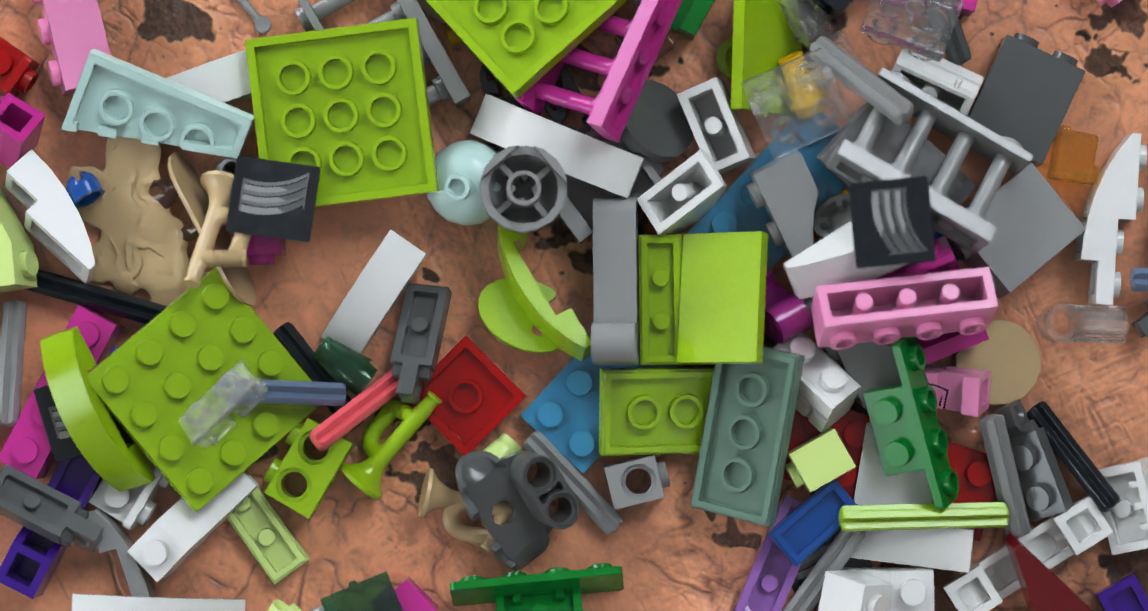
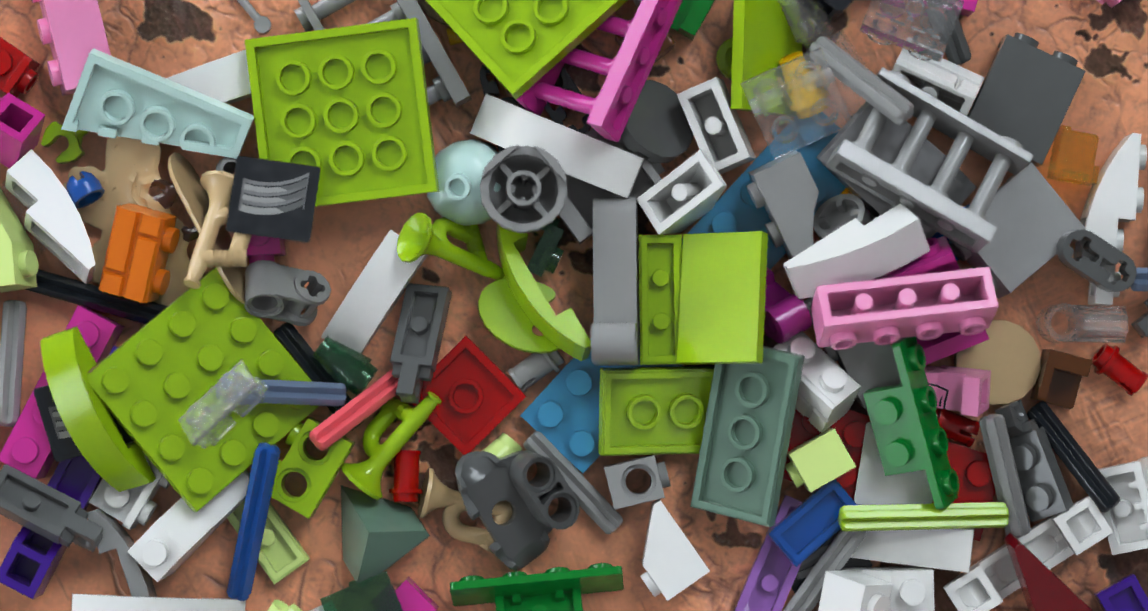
(74, 150): none -> lime bar
(139, 253): none -> orange brick
(253, 521): none -> blue axle
(280, 293): none -> light grey piece
(376, 533): none -> sand green slope
(406, 476): none -> red pin
(423, 238): none -> lime piece
(535, 368): none -> light grey pin
(547, 252): none -> clear green bracket
(669, 556): none -> white slope
(891, 222): black sticker -> none
(957, 426): none -> red pin
(1060, 378): none -> reddish brown panel
(1103, 253): none -> dark grey beam
(1118, 369): none -> red pin

